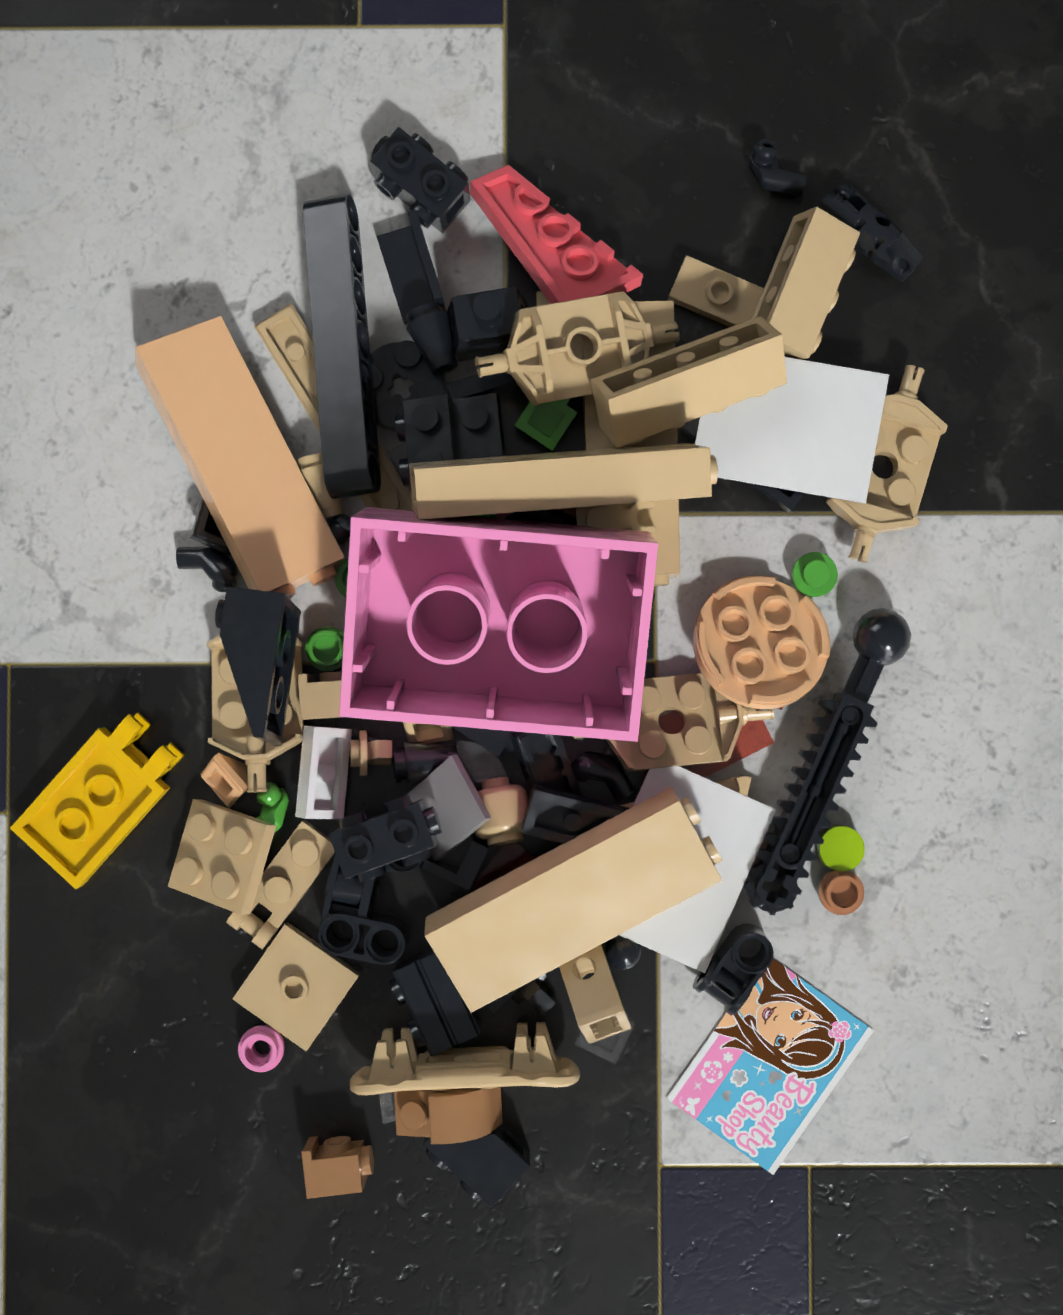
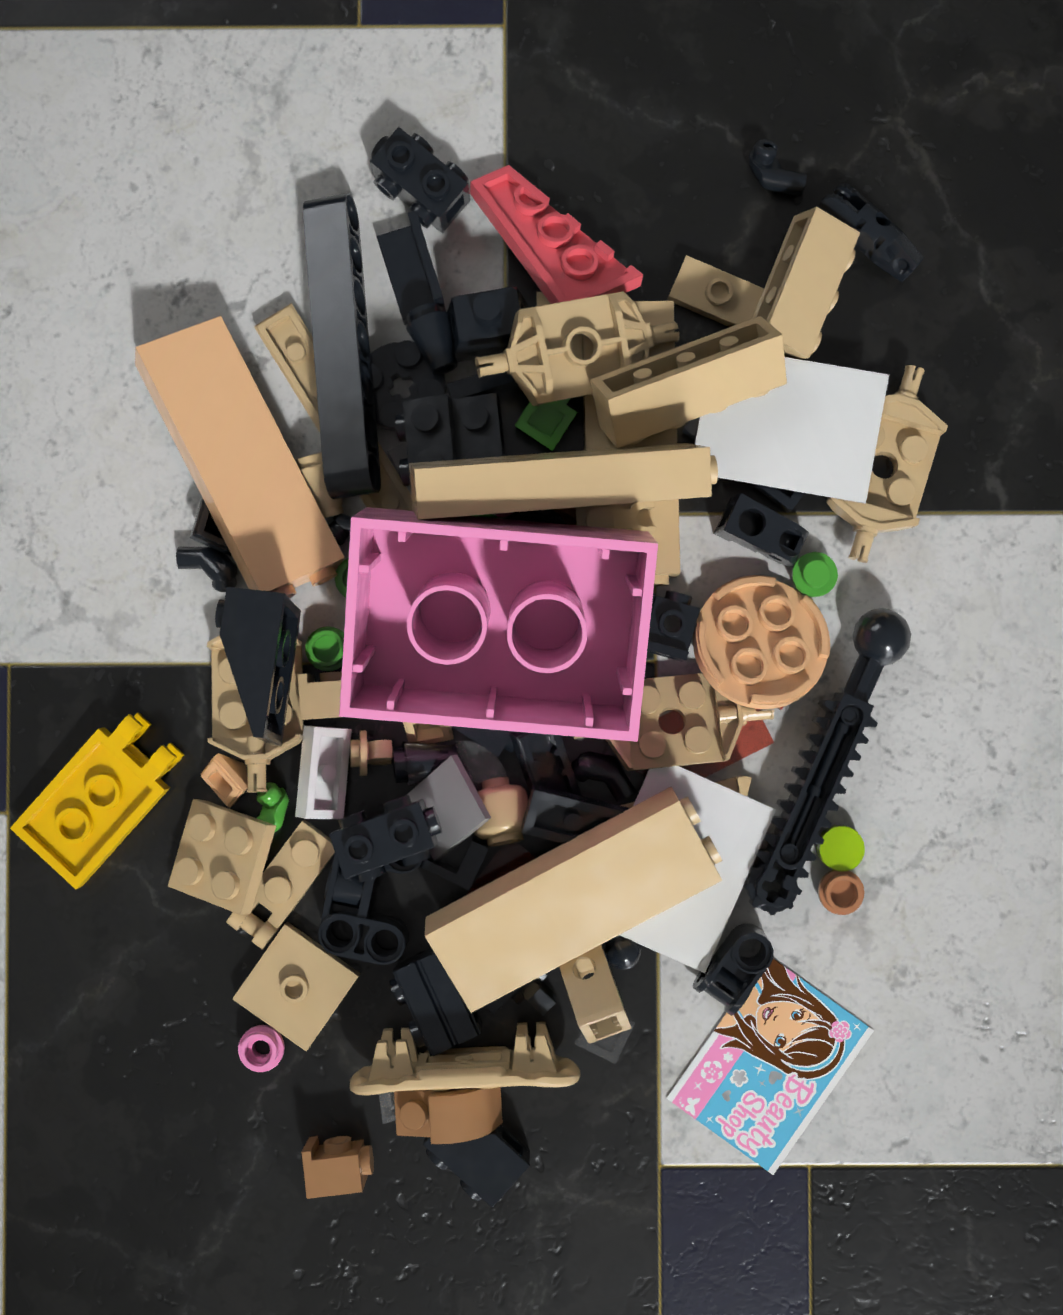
(672, 644): none -> black brick
(761, 530): none -> black leg

